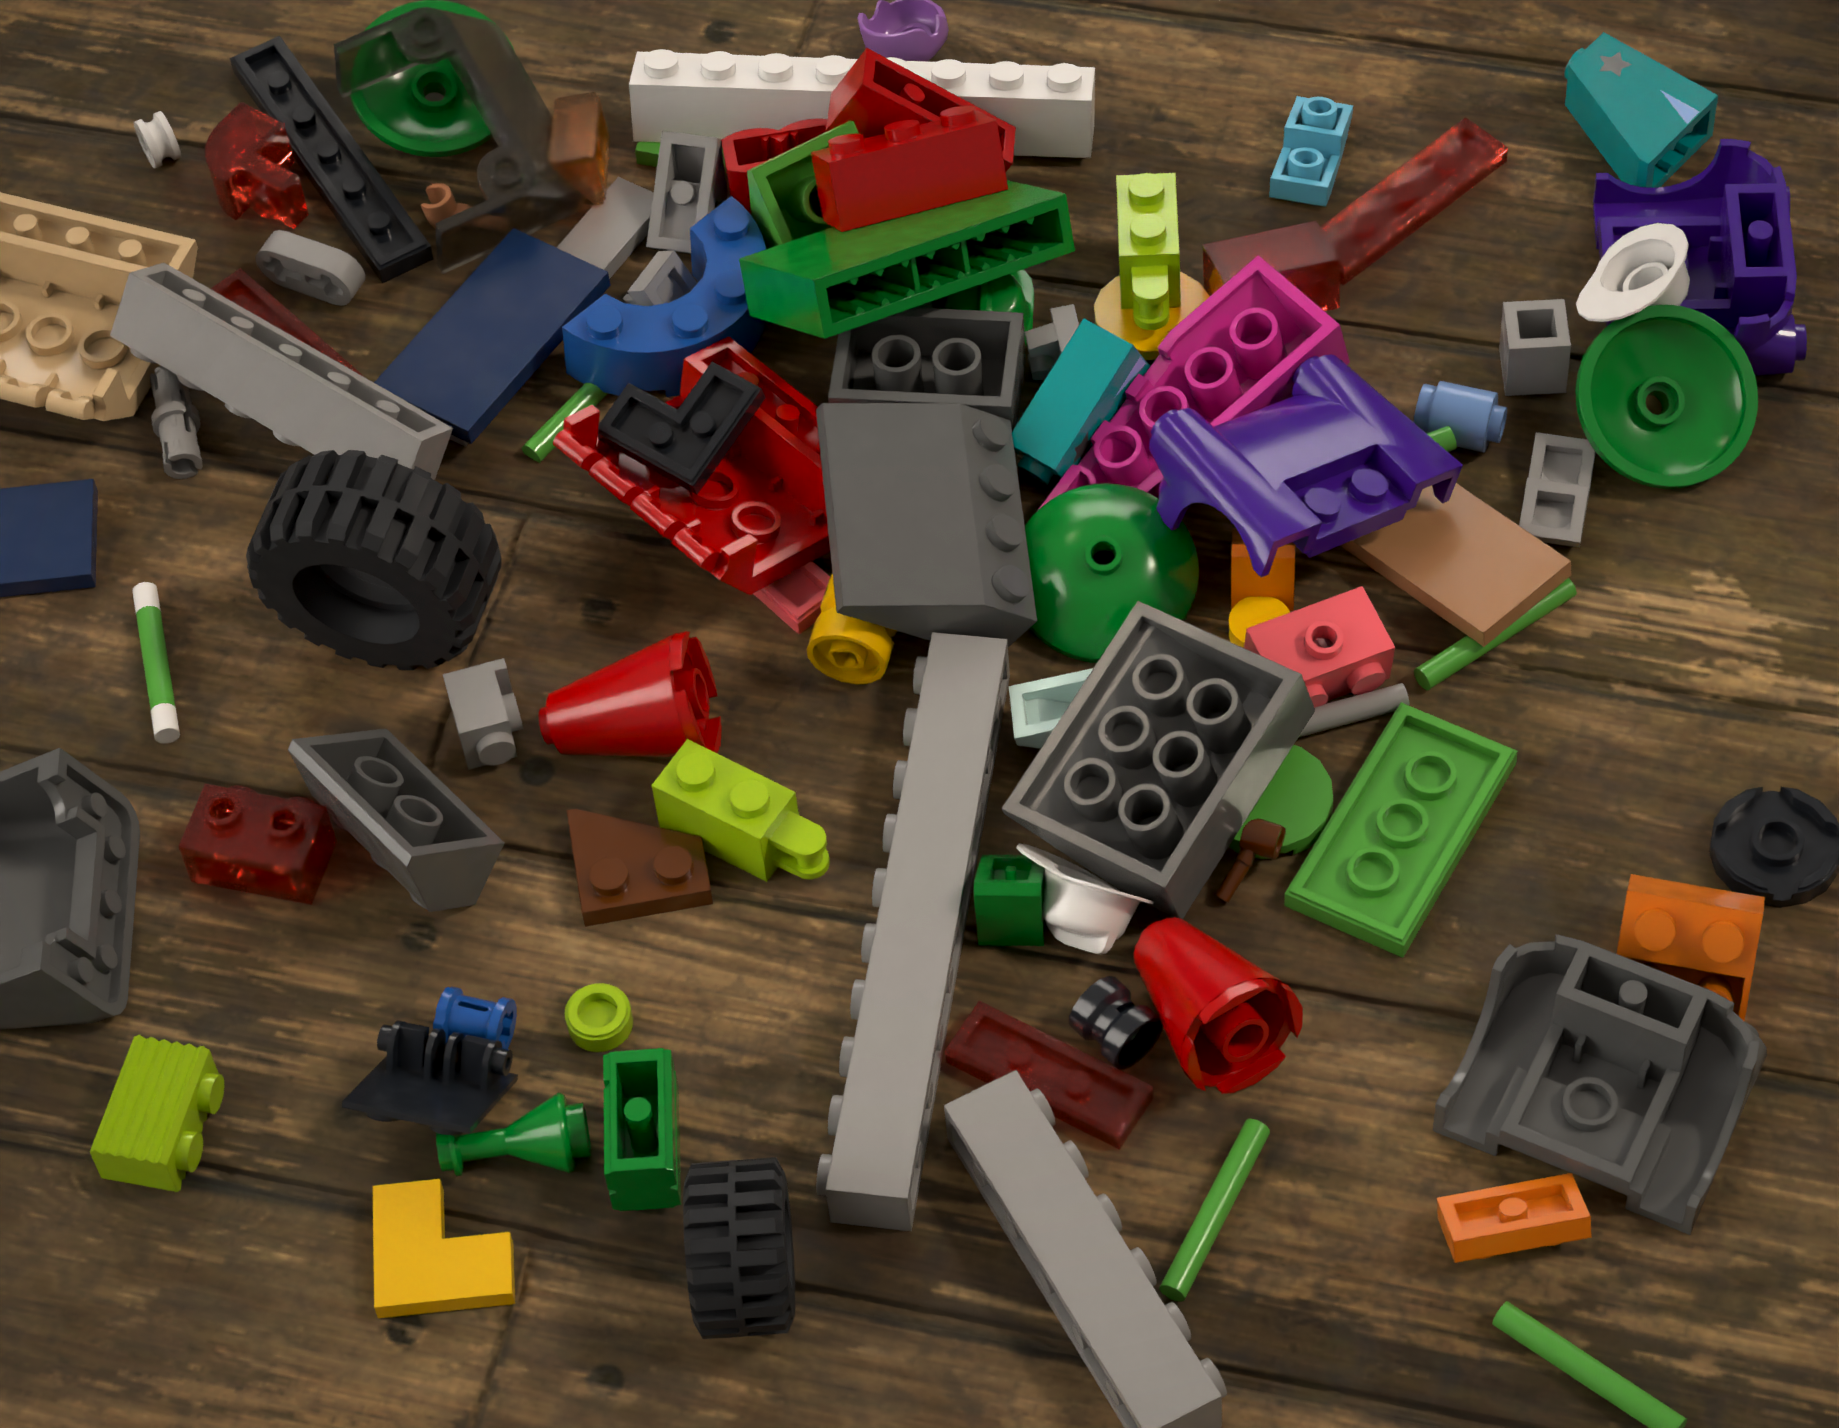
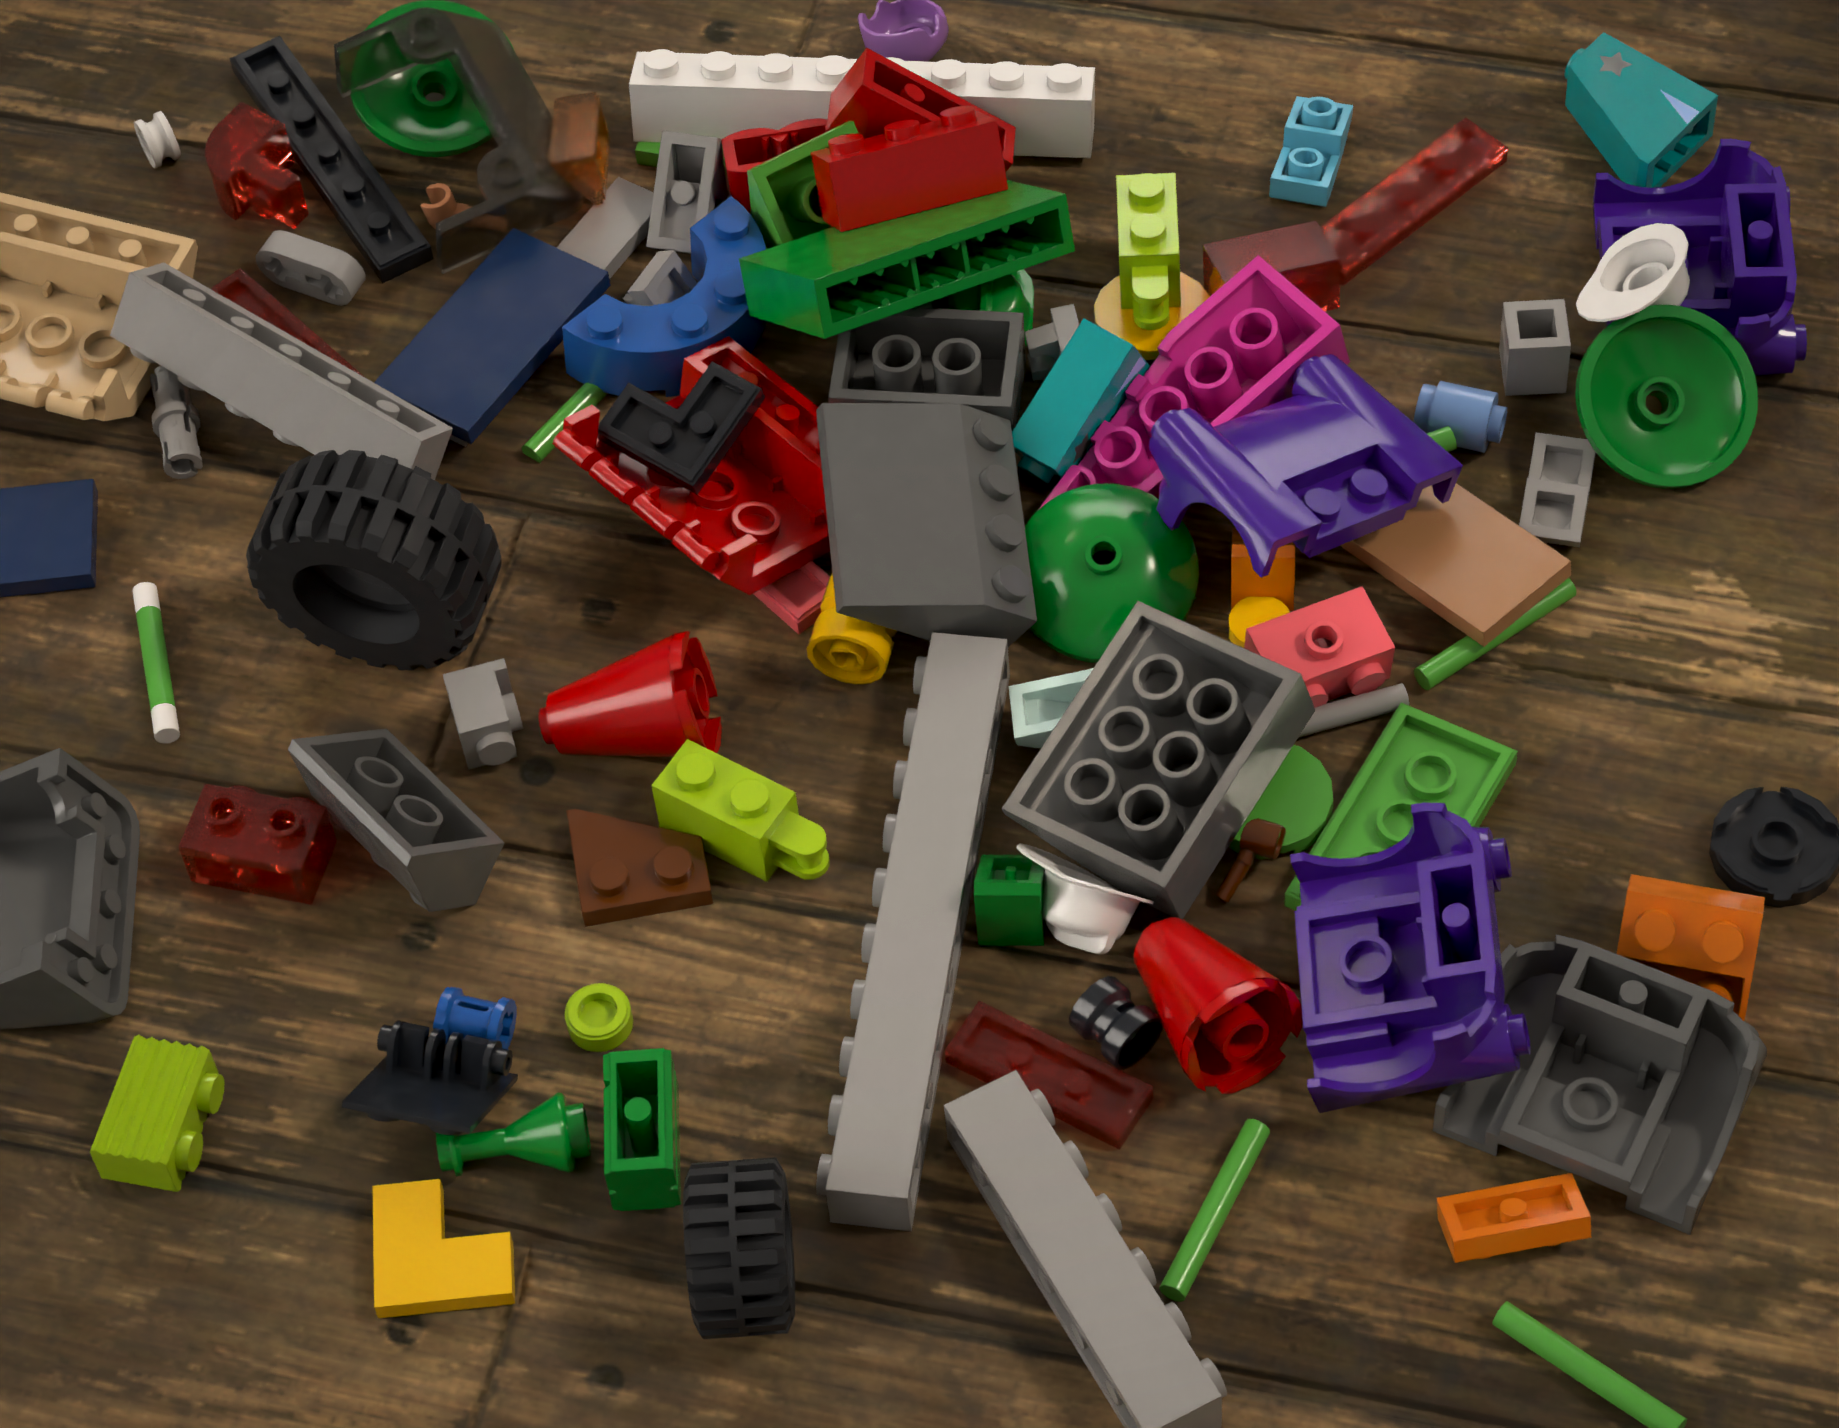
(1405, 964): none -> dark purple piece

